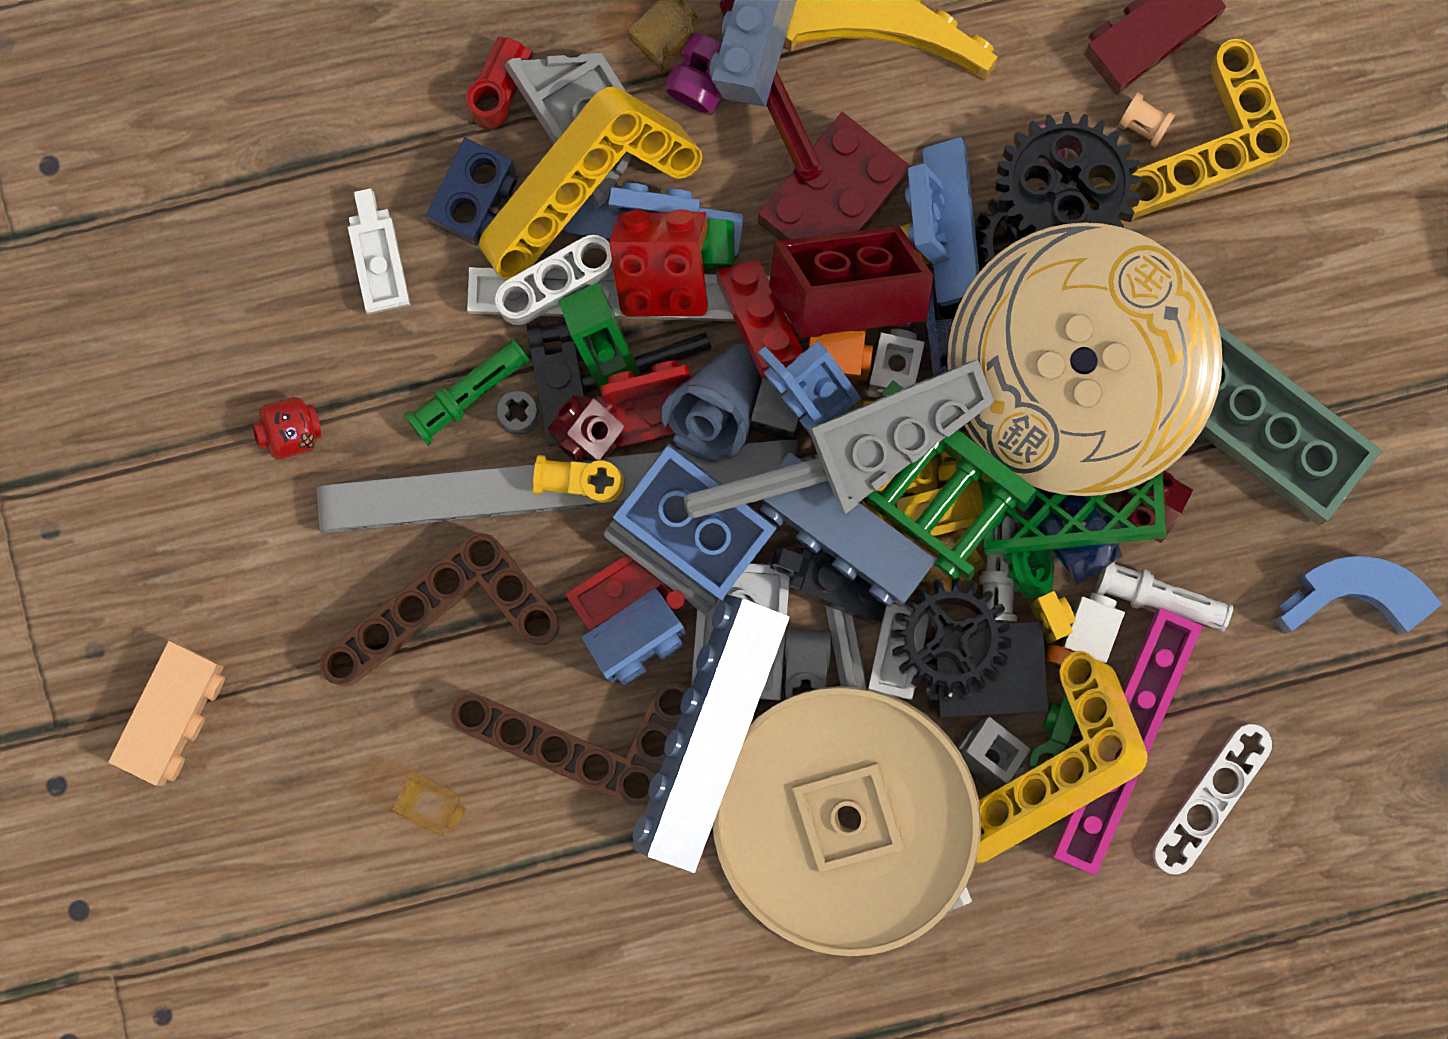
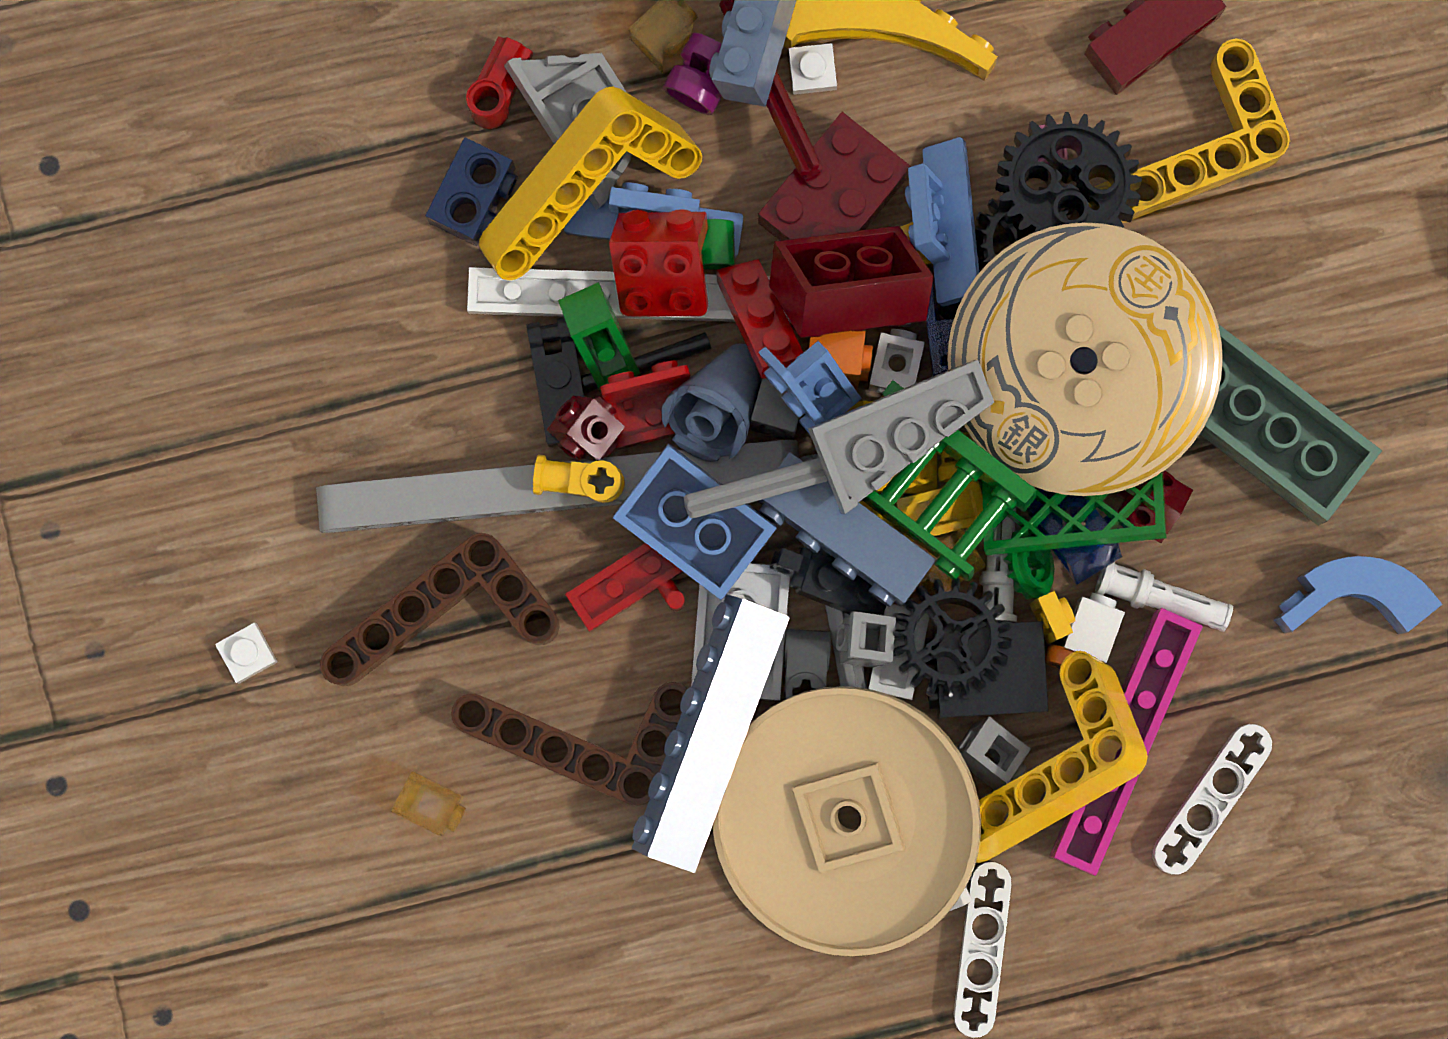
(168, 715): light nougat brick -> none
(246, 653): none -> white plate
(287, 428): red head -> none
(377, 256): white hinge -> none
(450, 403): green pin -> none
(520, 399): dark grey bush -> none
(532, 279): white beam -> none
(634, 637): medium blue slope -> none
(660, 567): light grey axle -> none
(812, 68): none -> white plate
(859, 639): none -> light grey brick
(976, 948): none -> white beam
(1060, 722): green plate -> none
(1146, 120): light nougat bush -> none

